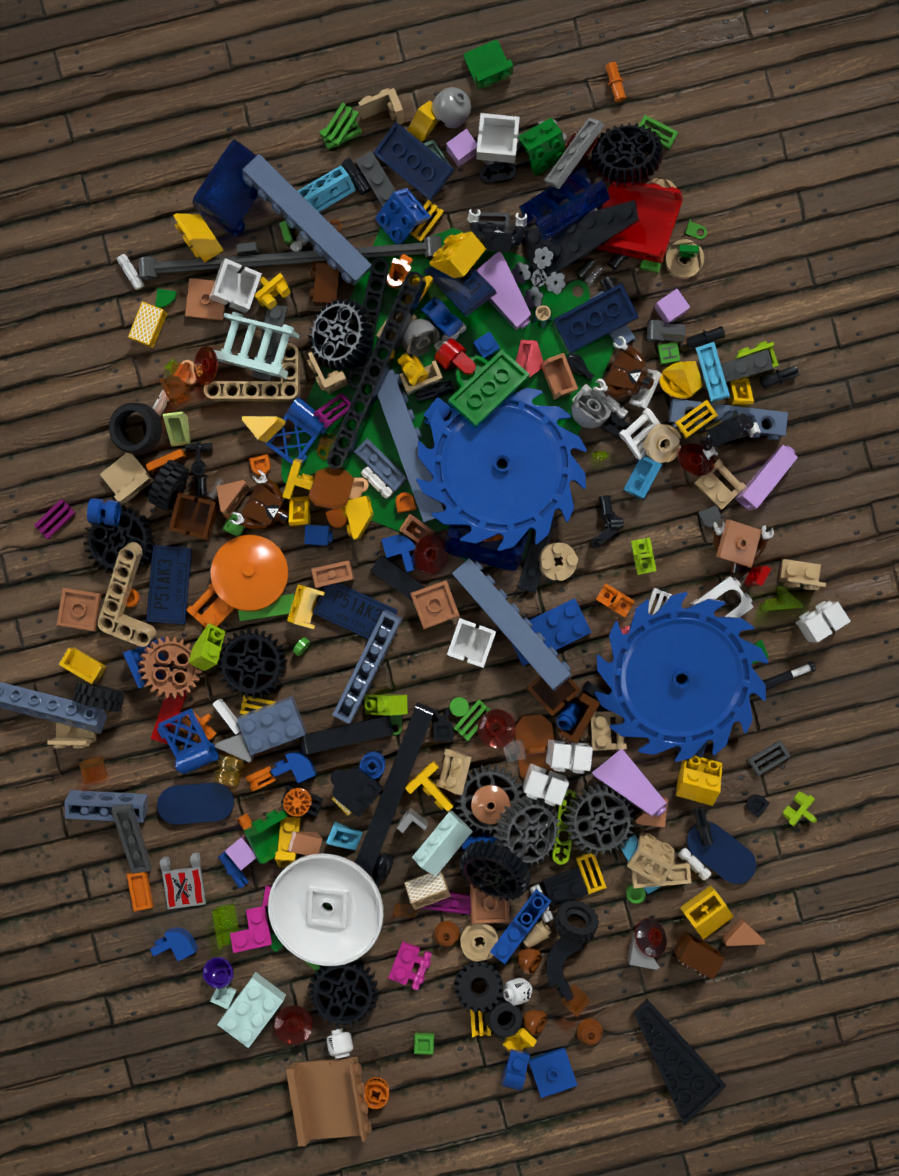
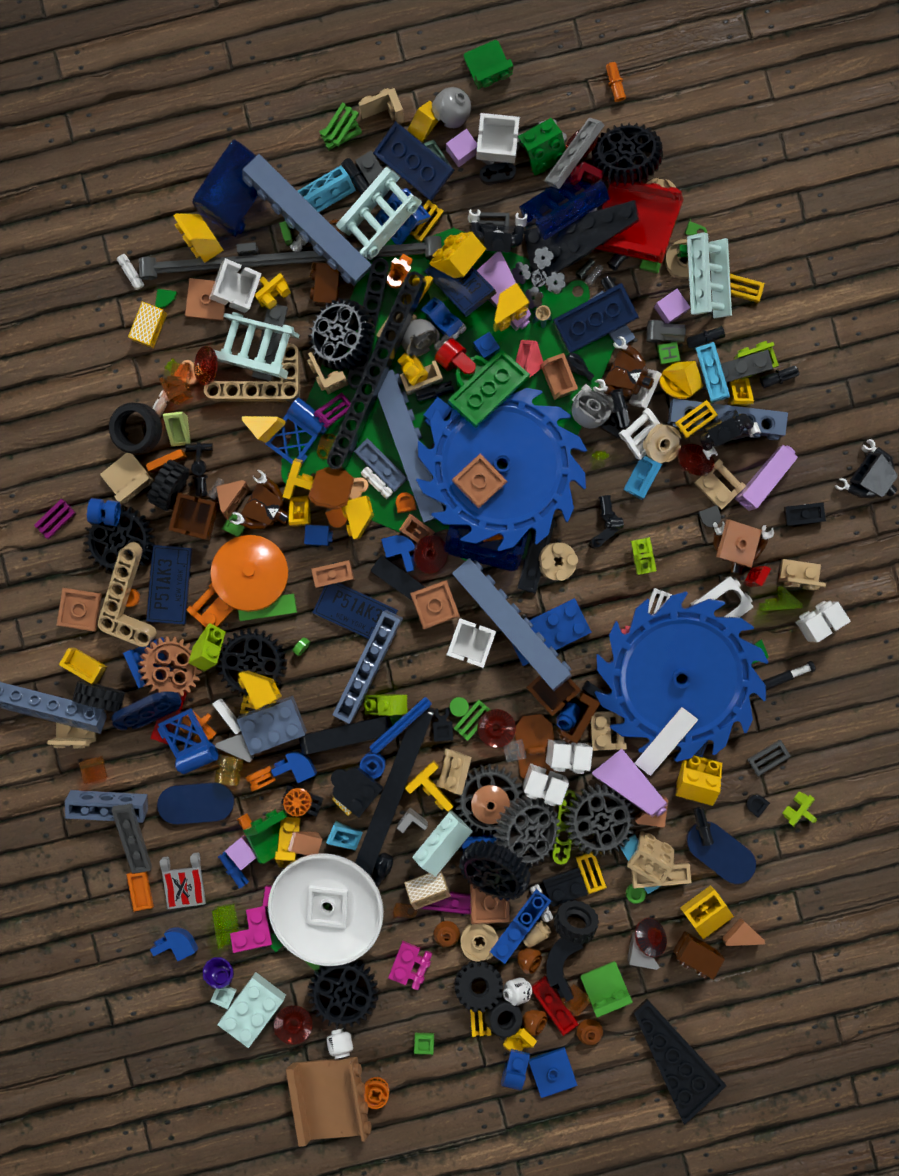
(146, 710): none -> dark blue tile
(259, 688): none -> yellow slope
(260, 463): orange tile -> none
(303, 606): yellow panel -> none
(366, 203): none -> light aqua fence
(400, 725): none -> blue axle
(479, 481): none -> nougat plate
(511, 306): none -> yellow slope
(553, 1006): none -> red tile
(587, 172): none -> dark red bracket
(606, 989): none -> bright green bracket
(620, 408): none -> black axle
(620, 605): orange hips -> none
(666, 741): none -> white sticker
(668, 130): bright green tile -> none
(694, 863): white axle -> none
(700, 276): none -> light aqua fence
(739, 287): none -> yellow tile
(804, 514): none -> black plate
(874, 475): none -> black torso

